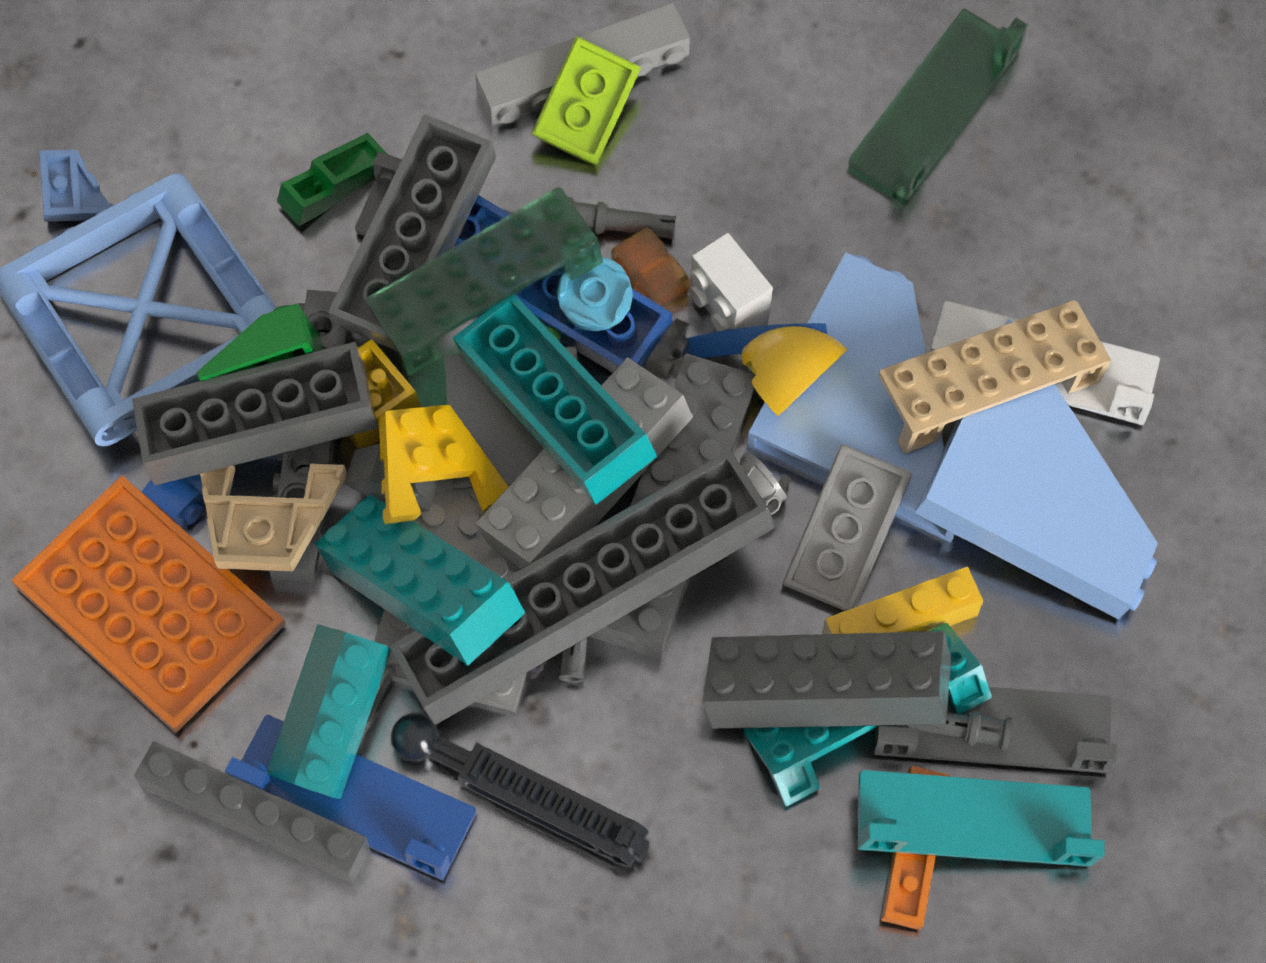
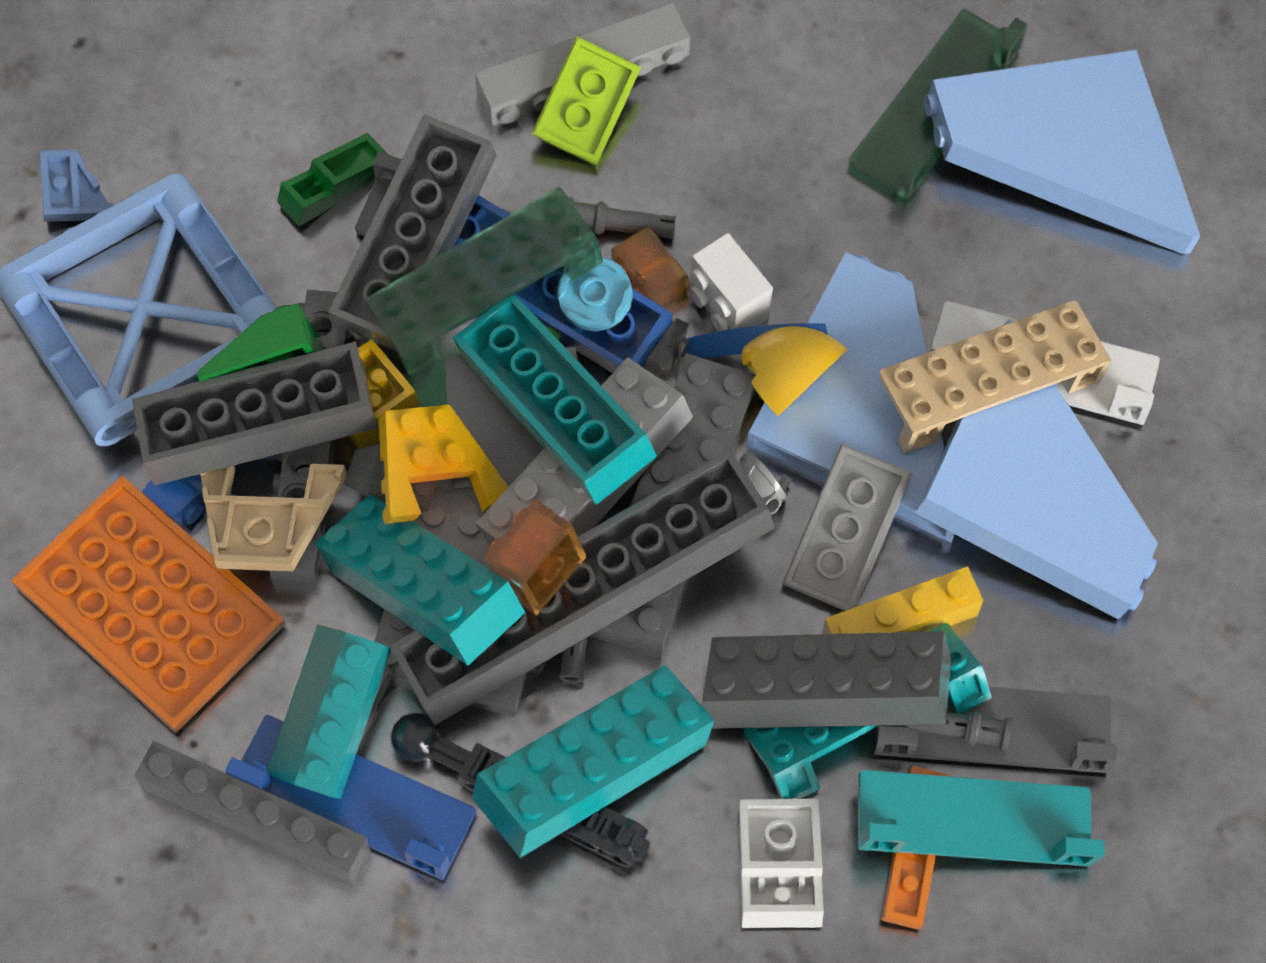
(536, 555): none -> clear orange brick
(592, 760): none -> teal brick
(780, 863): none -> white slope
(1072, 136): none -> light blue slope

